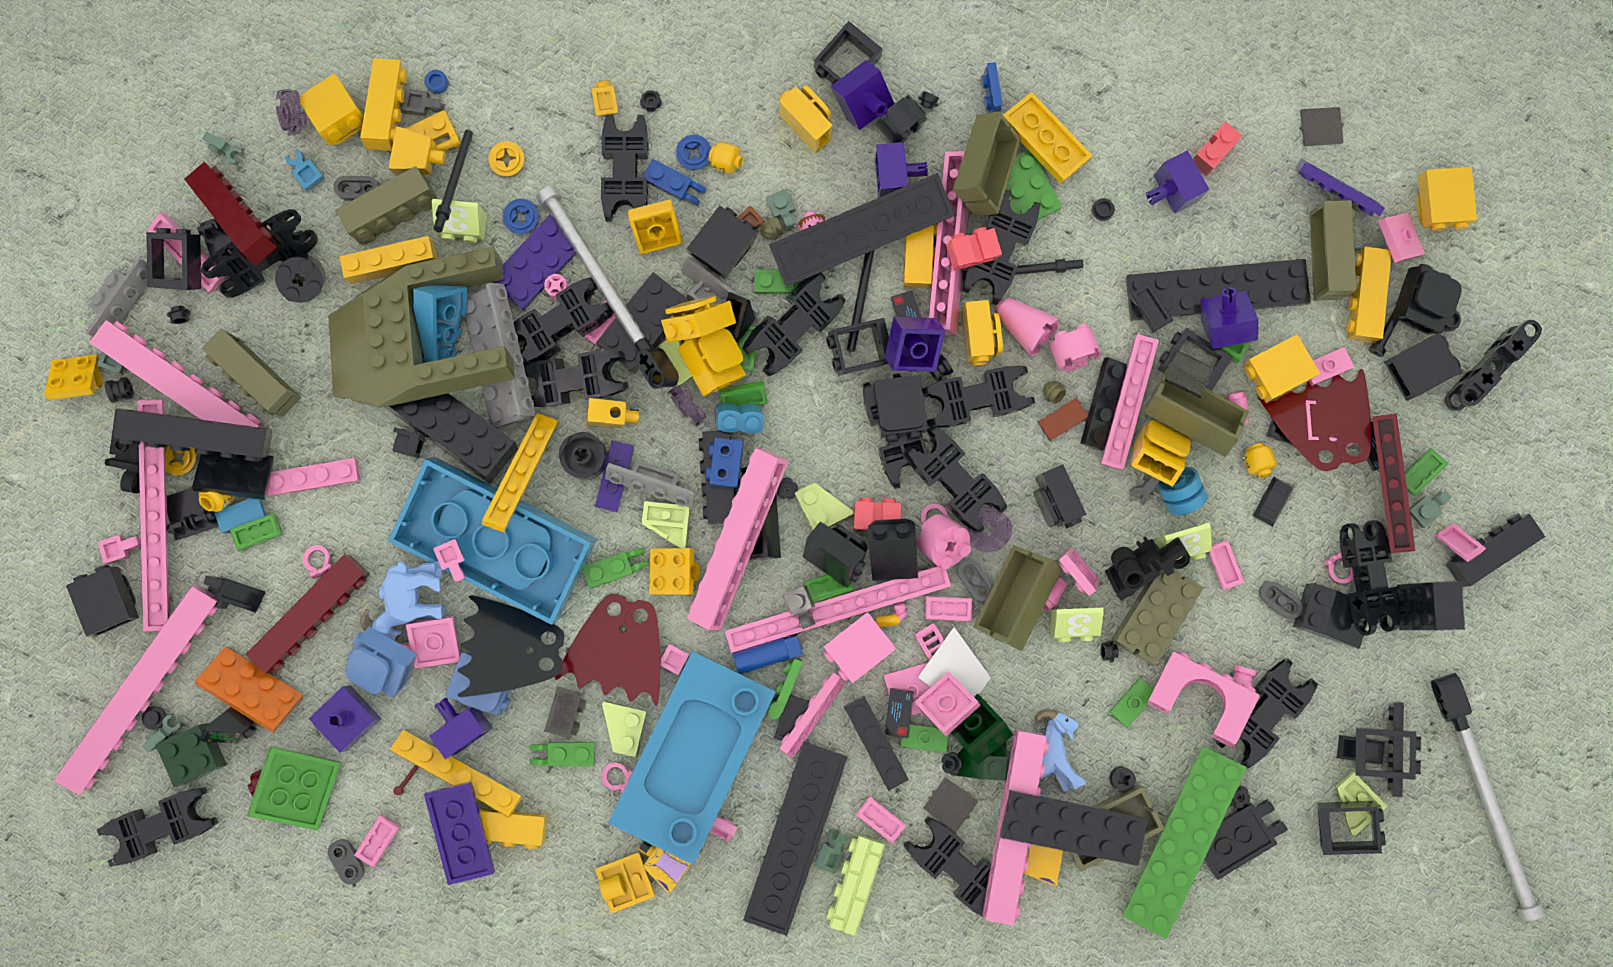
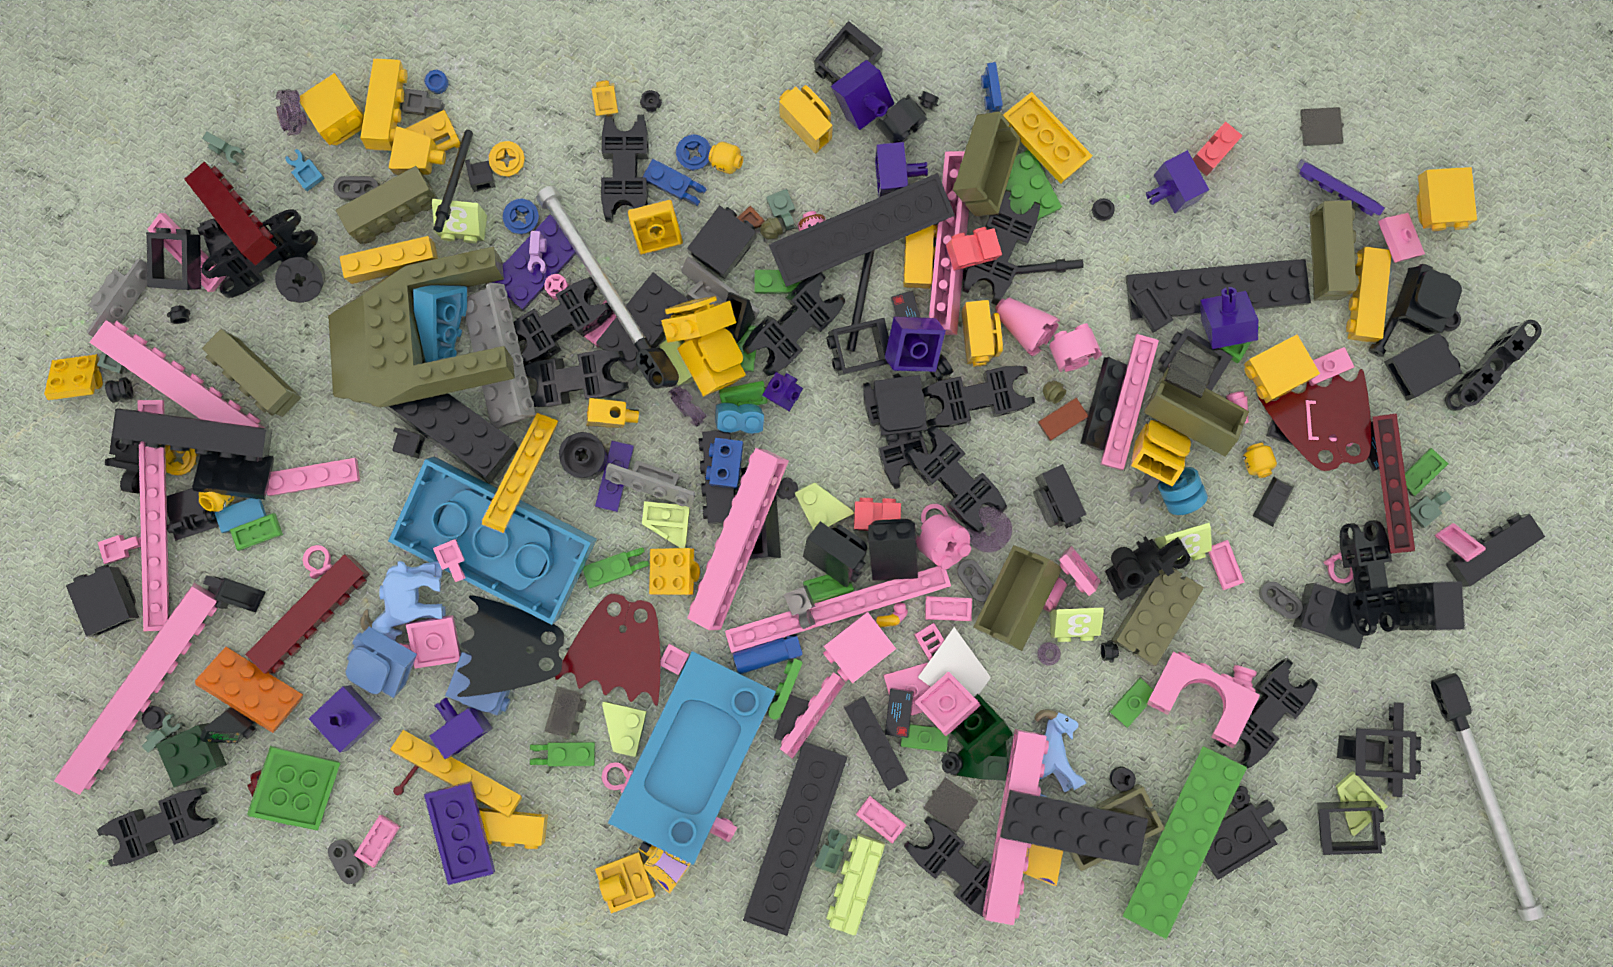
(480, 175): none -> black panel
(537, 247): none -> lavender plate
(783, 391): none -> dark purple brick
(1042, 650): none -> clear purple plate

